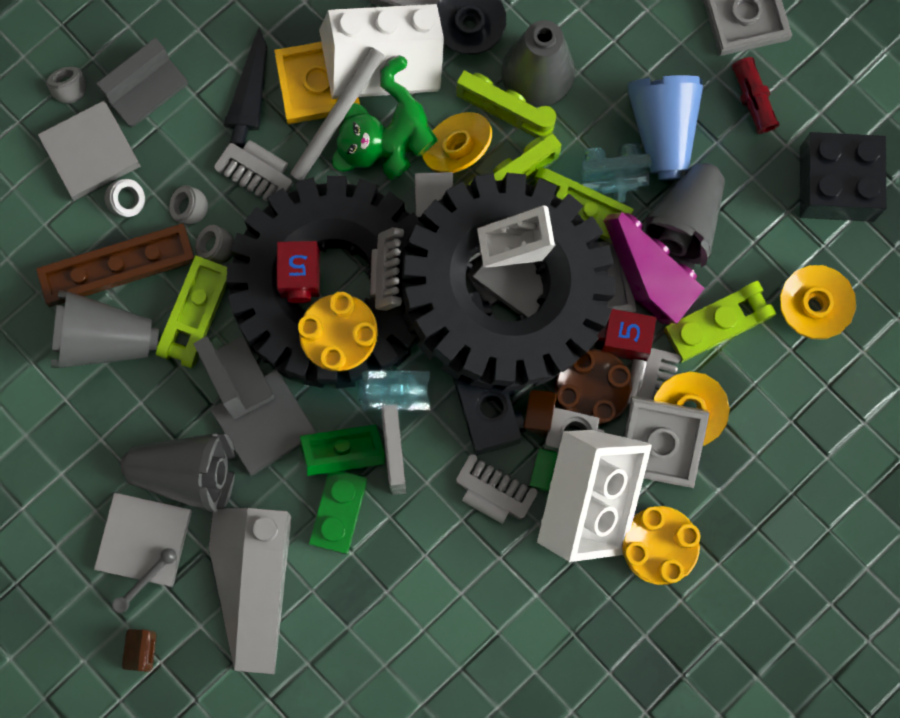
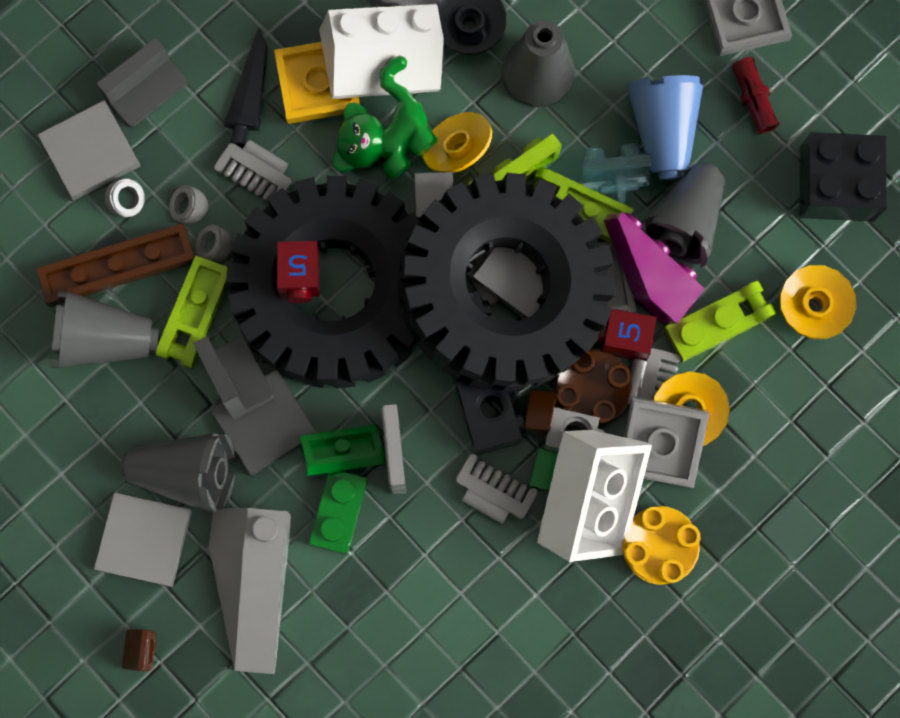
(69, 90): light grey piece -> none
(122, 604): dark grey hinge -> none
(337, 114): light grey bar -> none
(338, 332): yellow dish -> none
(382, 269): light grey piece -> none
(402, 388): clear light blue hips -> none
(506, 105): lime plate -> none
(517, 239): white slope -> none

